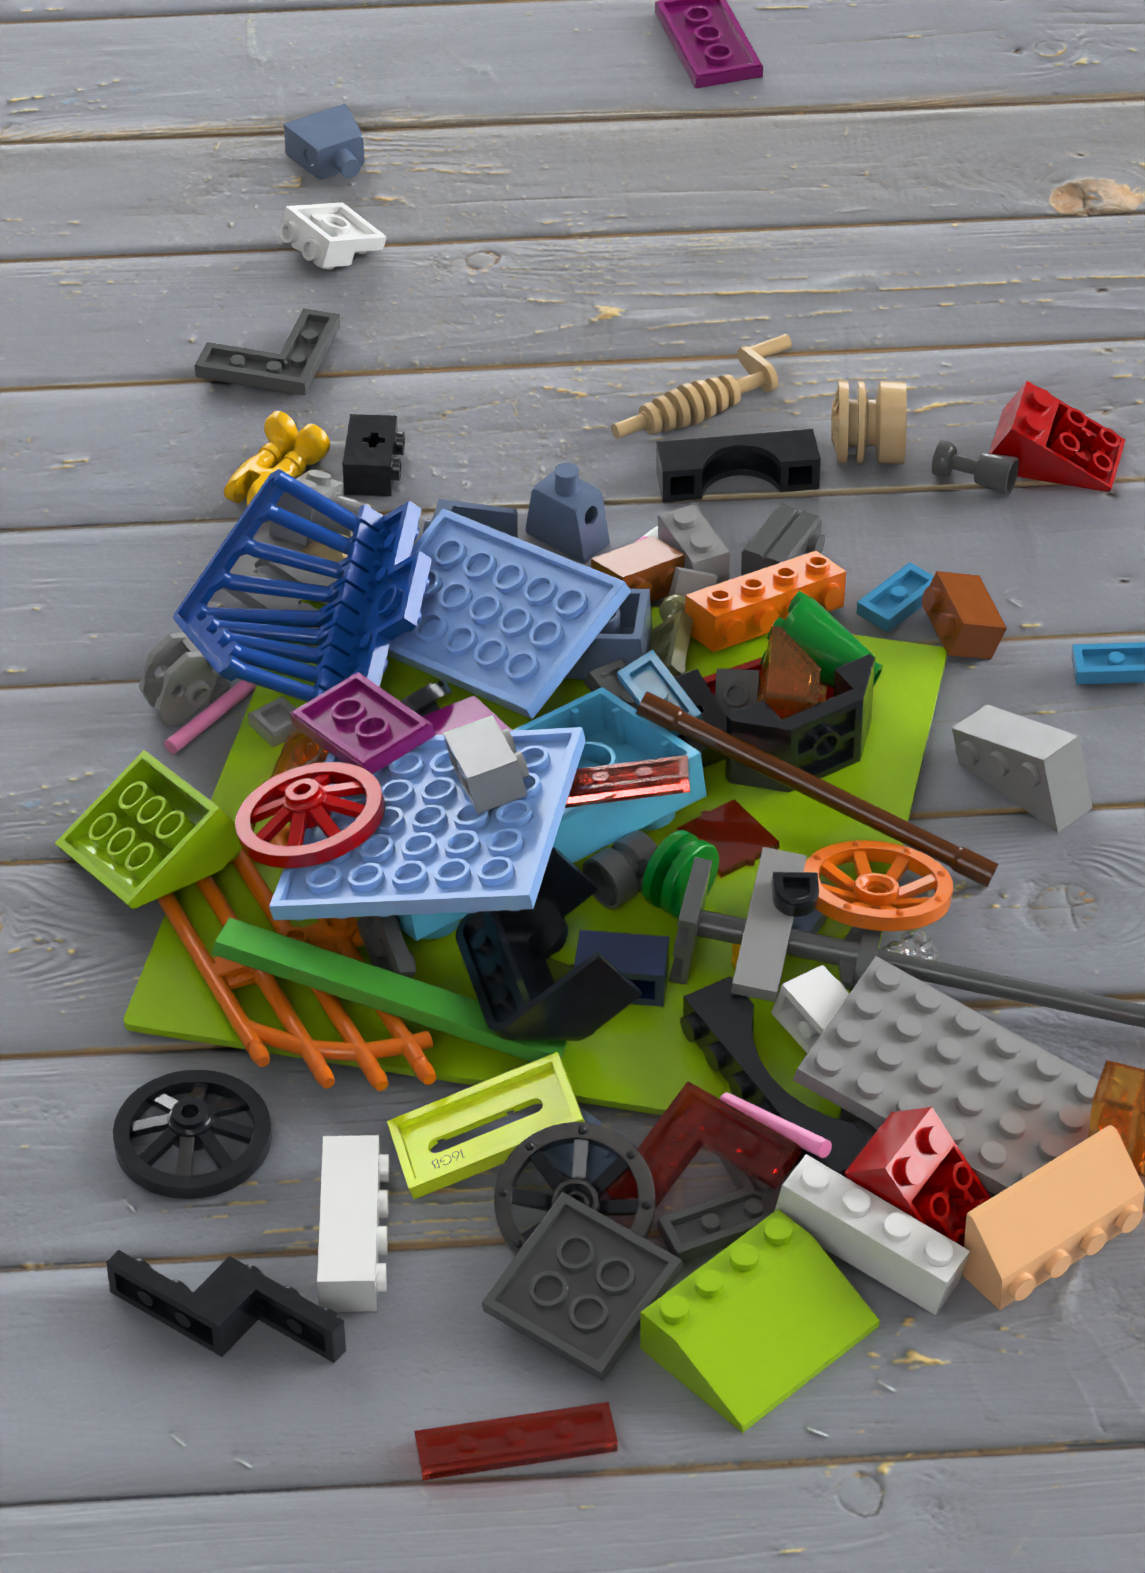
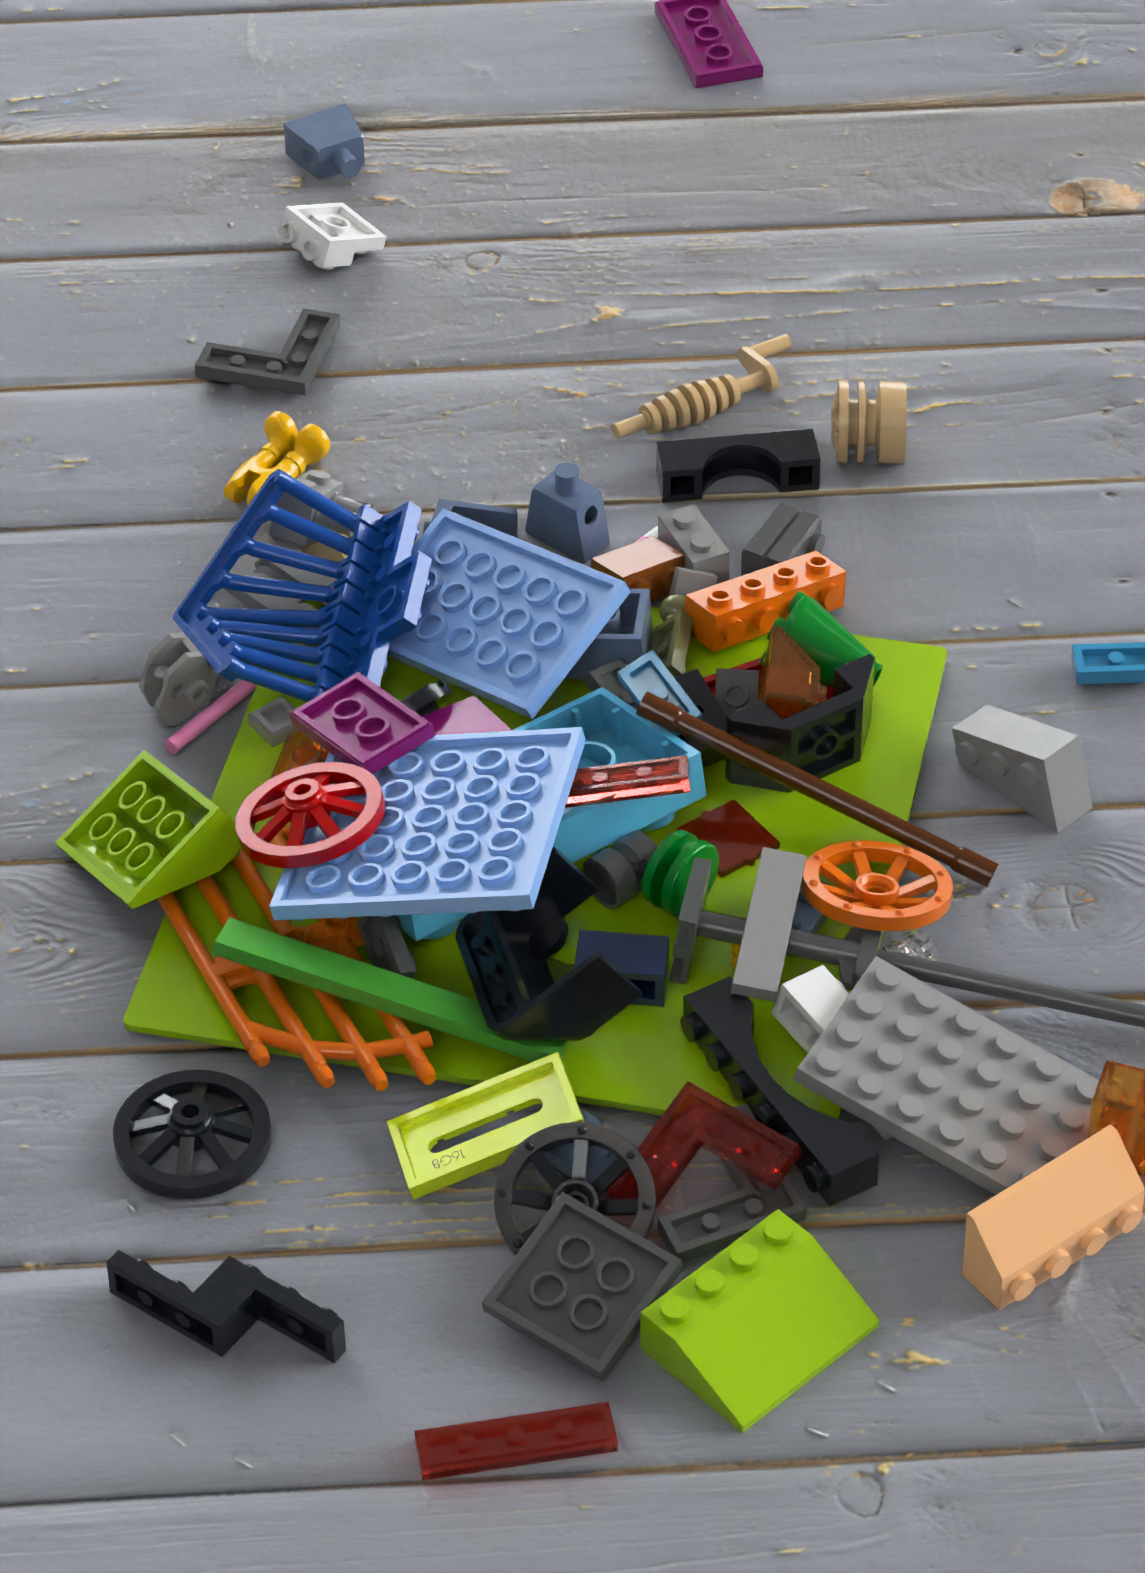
(350, 1223): white brick -> none
(371, 455): black brick -> none
(487, 763): light grey brick -> none
(795, 892): black tile -> none
(805, 1139): bright pink bar -> none
(873, 1234): white brick -> none
(895, 597): dark azure plate -> none
(920, 1172): red slope -> none
(963, 615): dark orange brick -> none
(989, 470): dark grey piece -> none
(1056, 441): red slope -> none

